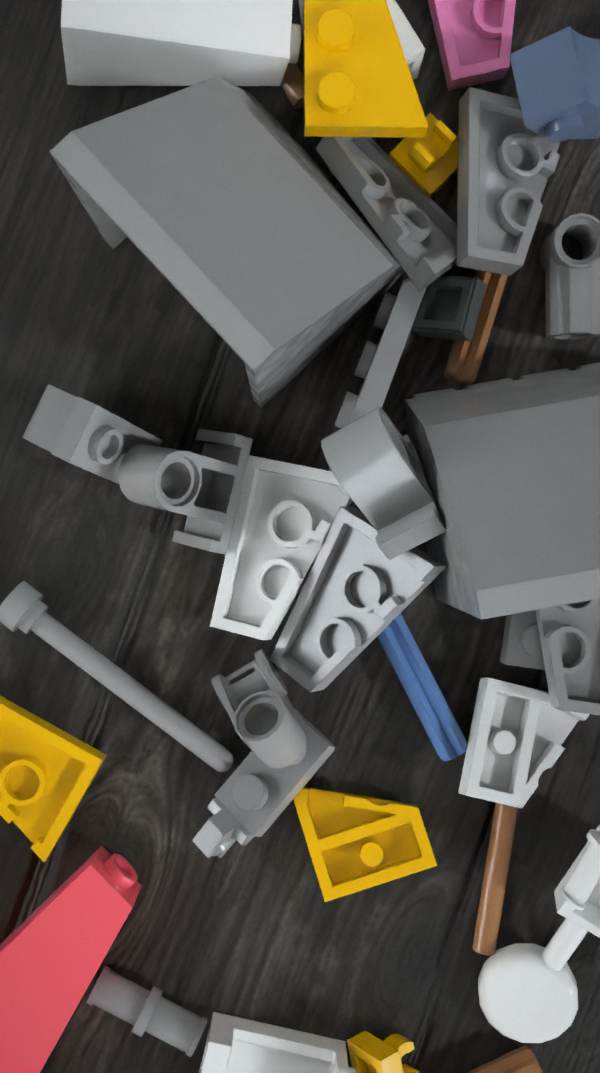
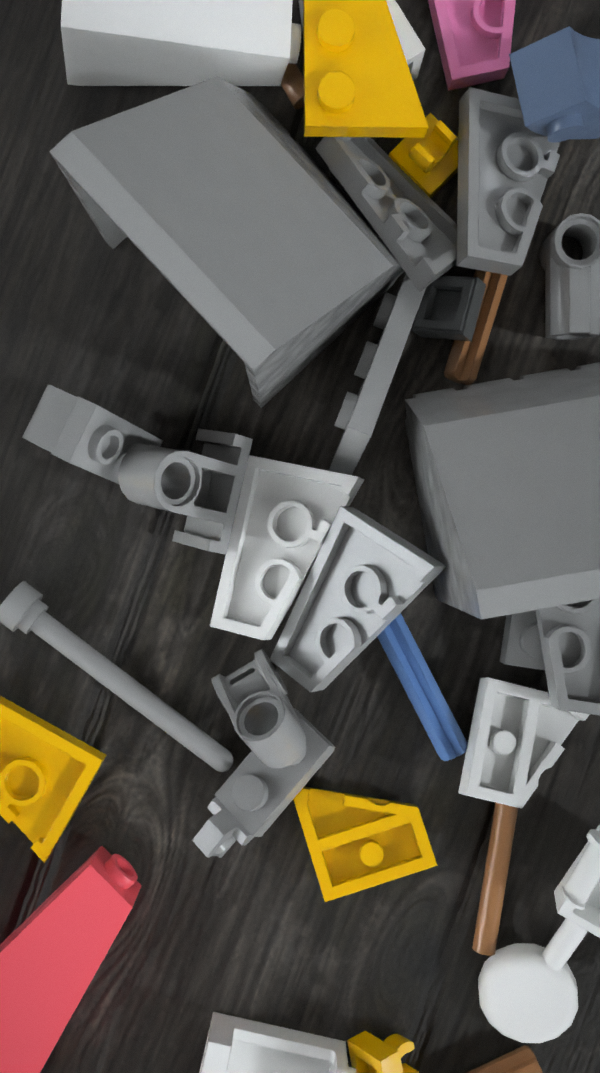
(147, 1011): light grey pin -> none
(385, 481): light grey pin -> none

